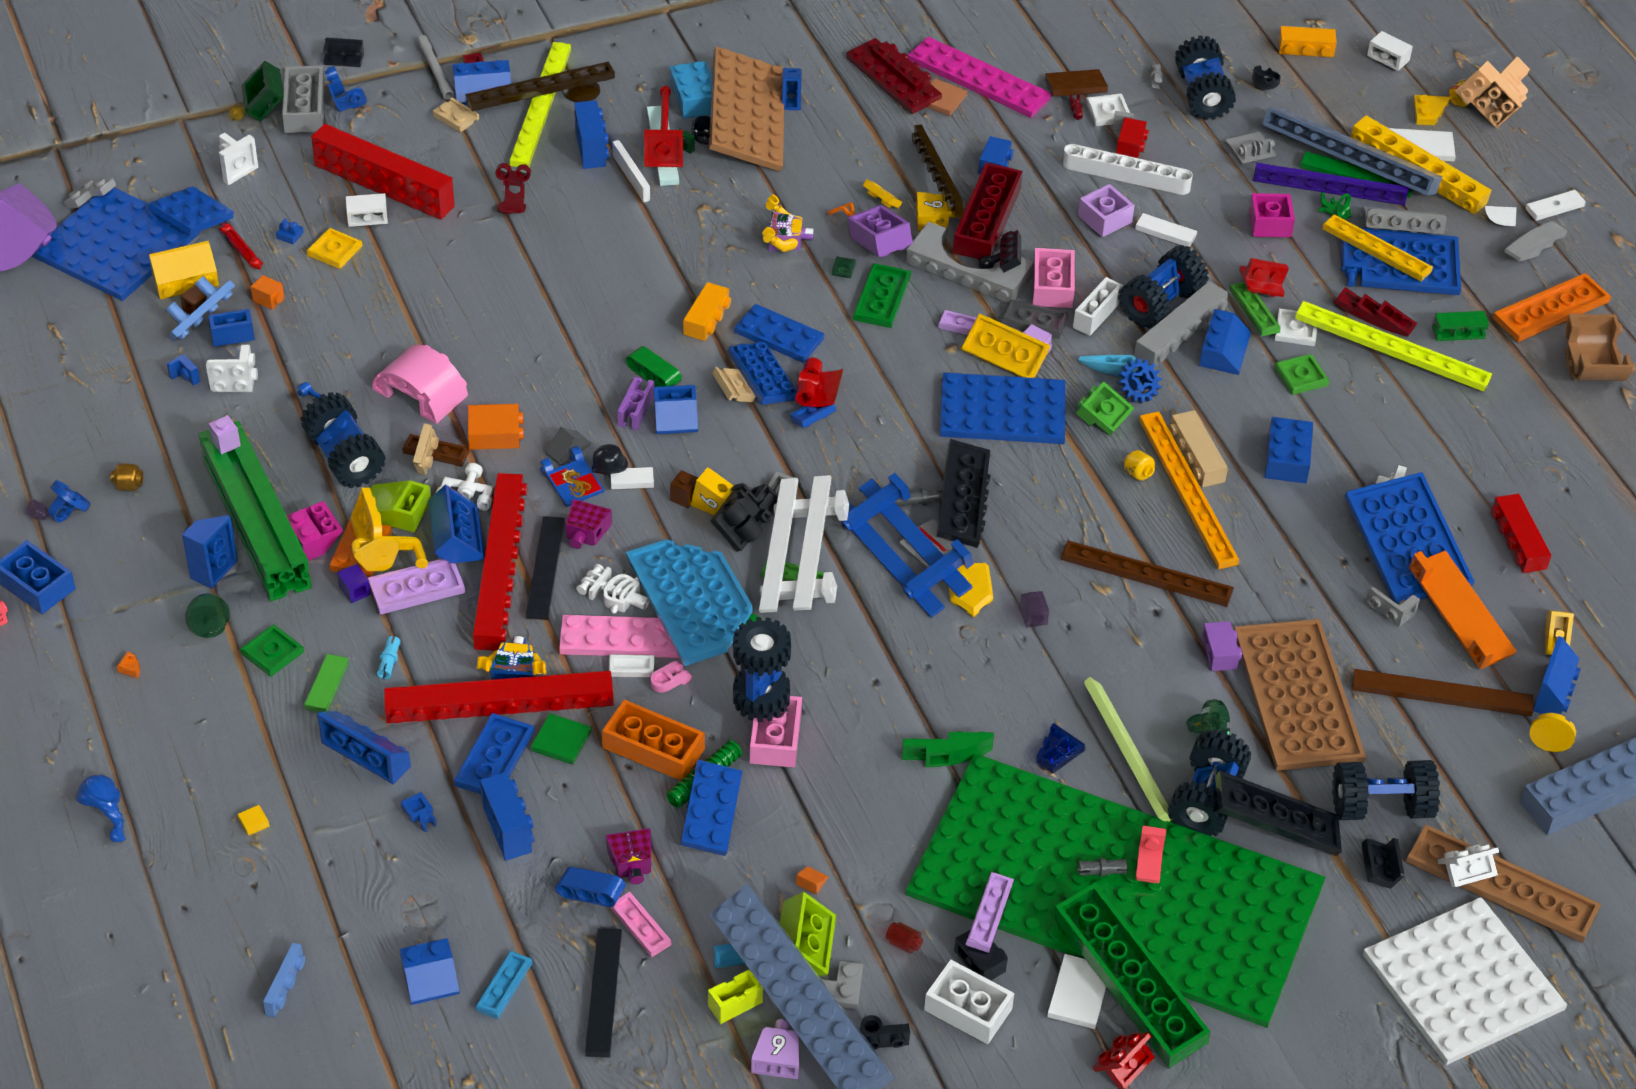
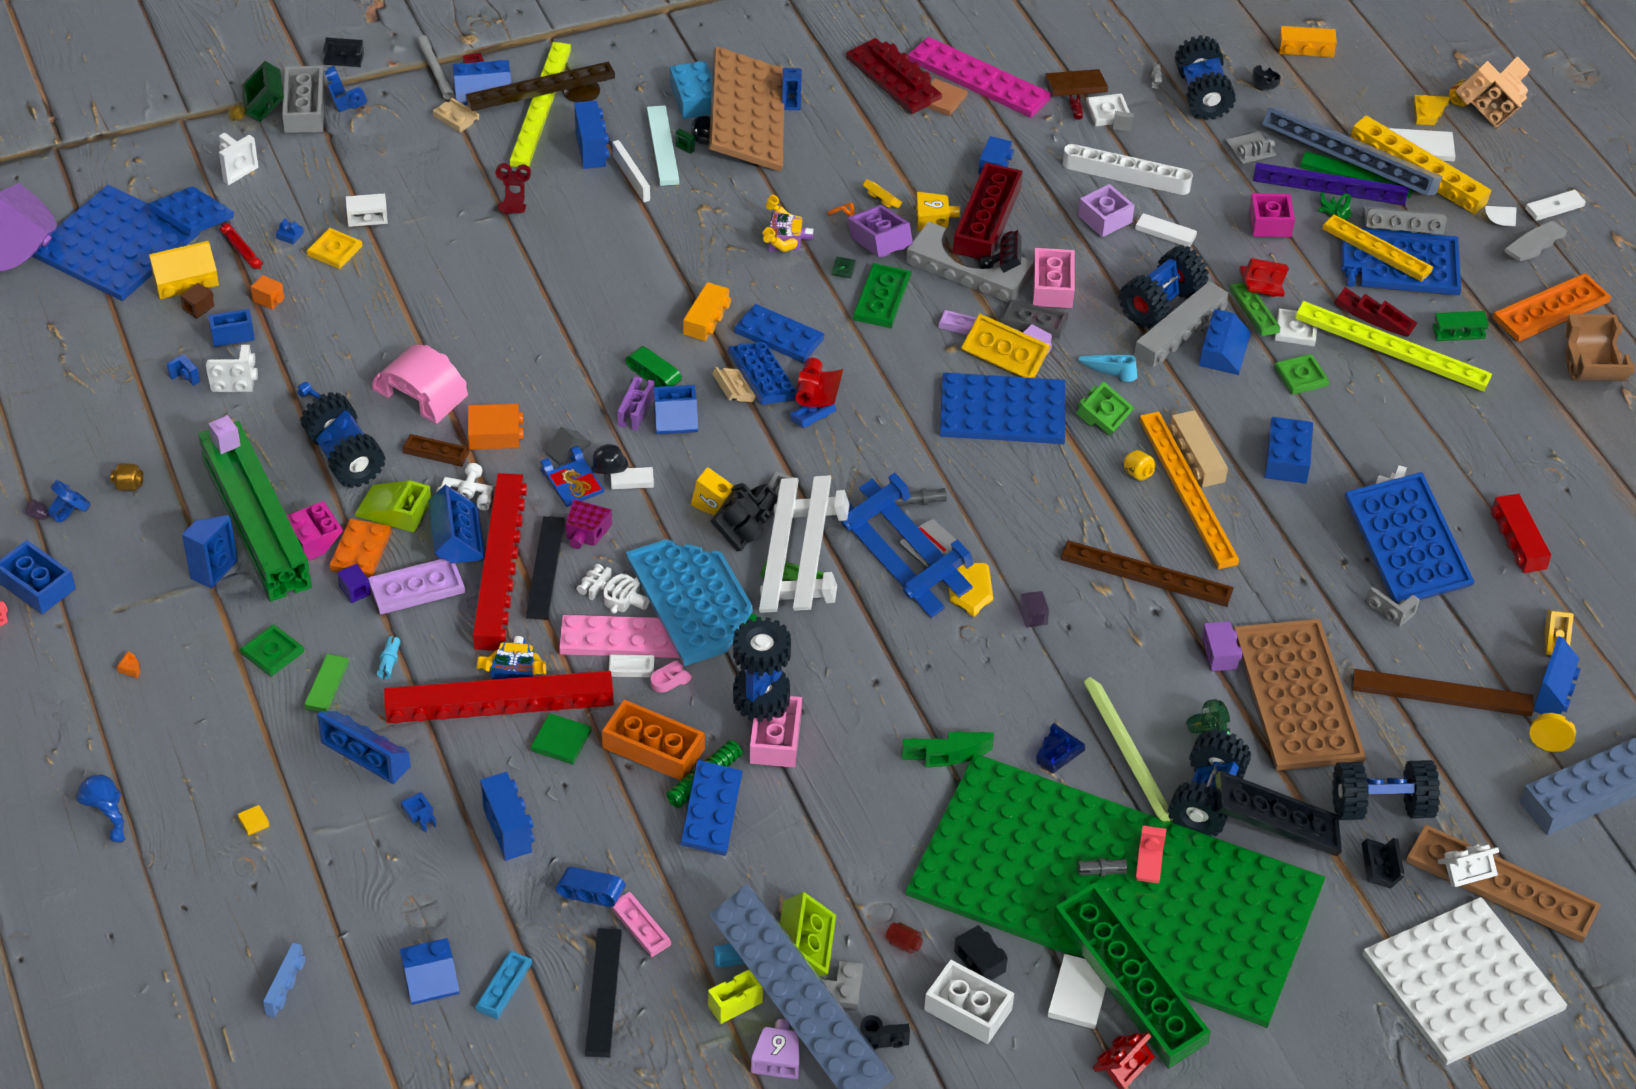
(89, 189): light grey plate -> none
(207, 615): clear green tile -> none
(213, 296): medium blue plate -> none
(370, 547): yellow plate -> none
(383, 171): red brick -> none
(427, 443): tan plate -> none
(494, 751): blue plate -> none
(630, 854): magenta torso -> none
(663, 146): red tile -> none
(682, 489): reddish brown brick -> none
(811, 879): orange slope -> none
(939, 173): dark brown plate -> none
(964, 493): black plate -> none
(989, 912): lavender tile -> none
(1097, 306): white brick -> none
(1132, 138): red brick -> none
(1132, 385): blue gear -> none
(1389, 50): white brick -> none
(1461, 608): orange bracket -> none

